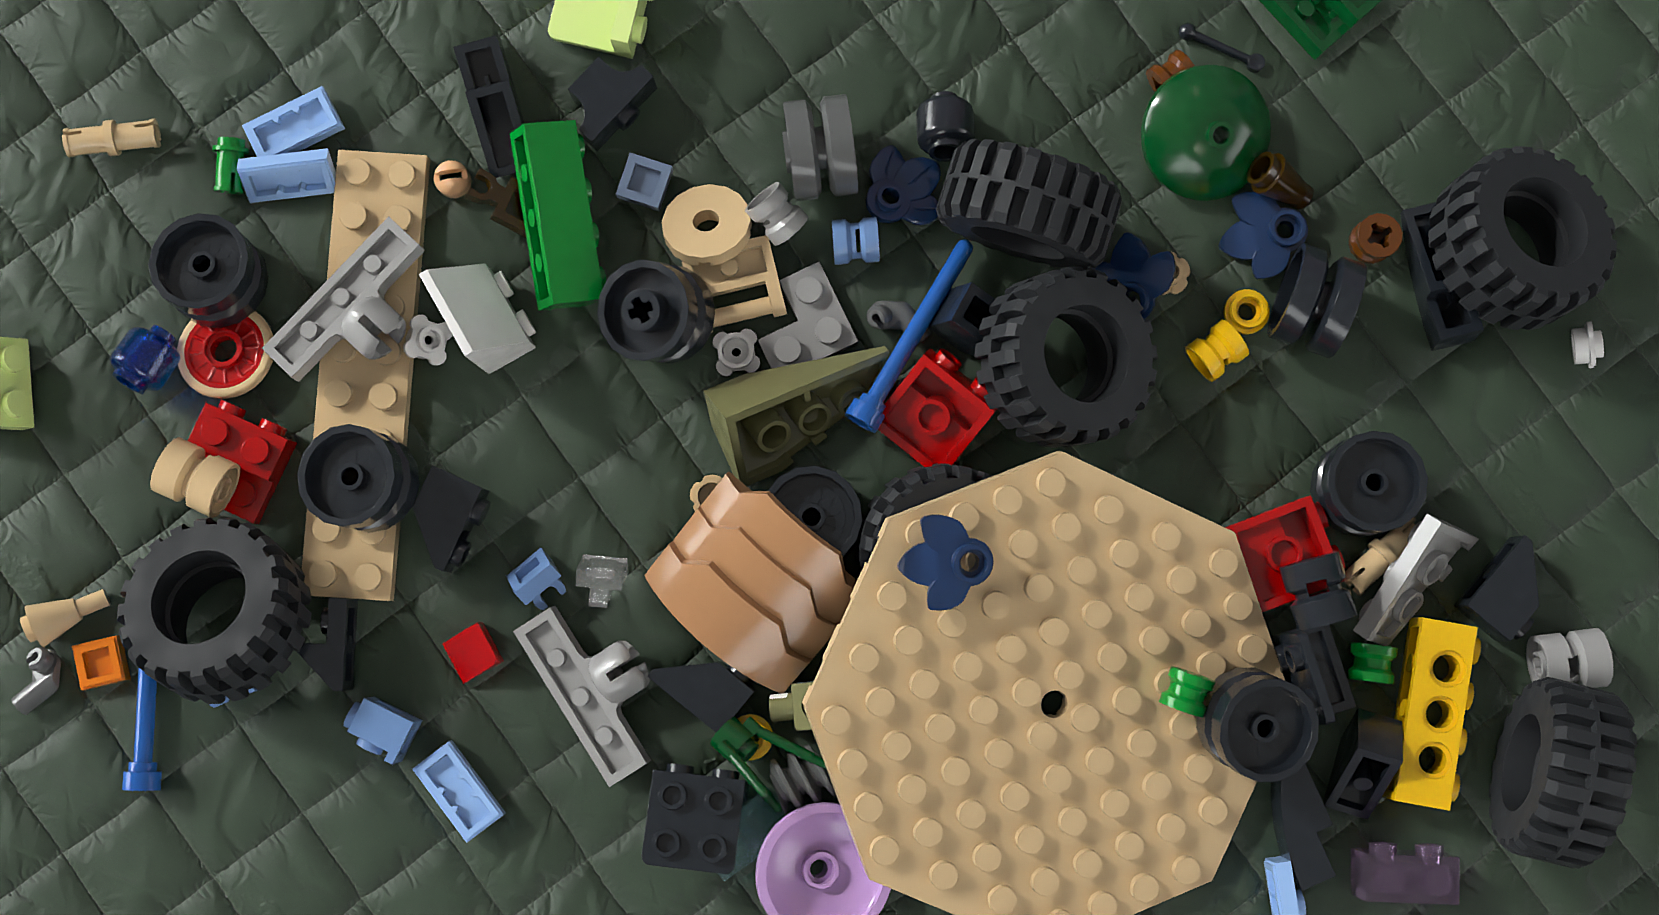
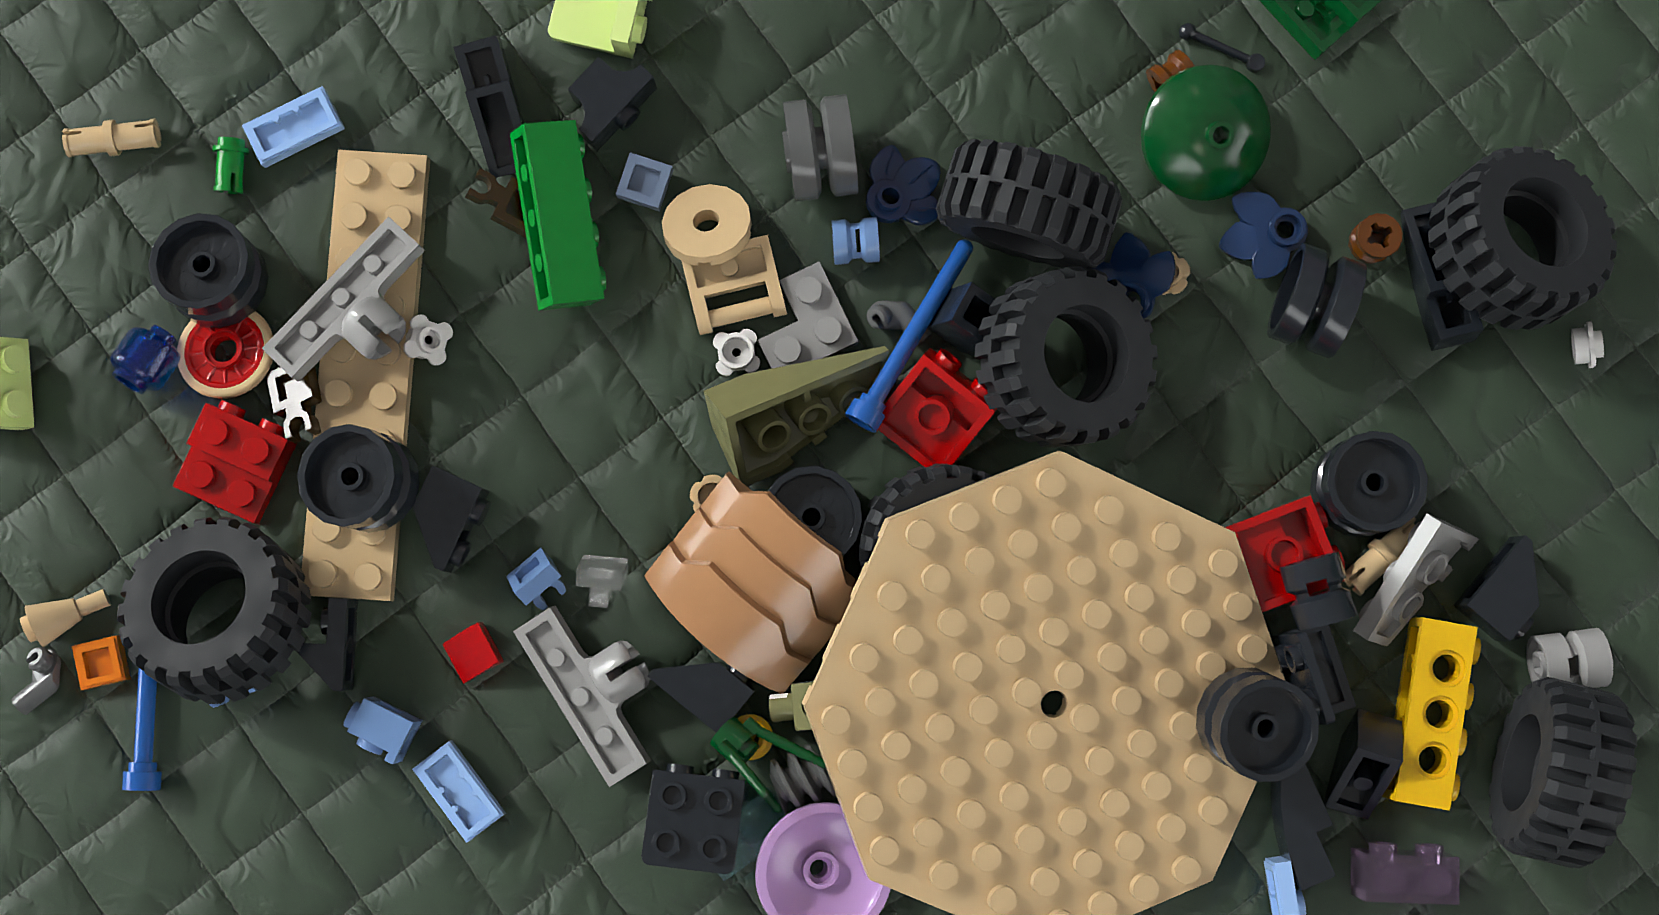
(190, 475): tan wheel -> none
(287, 175): light blue plate -> none
(294, 401): none -> plate
(453, 186): light nougat hinge -> none
(480, 314): white slope -> none
(655, 312): black wheel -> none
(777, 214): light grey wheel -> none
(939, 558): dark blue plate -> none
(944, 124): black head -> none
(1187, 691): green wheel -> none
(1219, 349): yellow wheel -> none
(1258, 305): yellow plate -> none
(1277, 179): dark brown cone -> none
(1372, 663): green wheel -> none

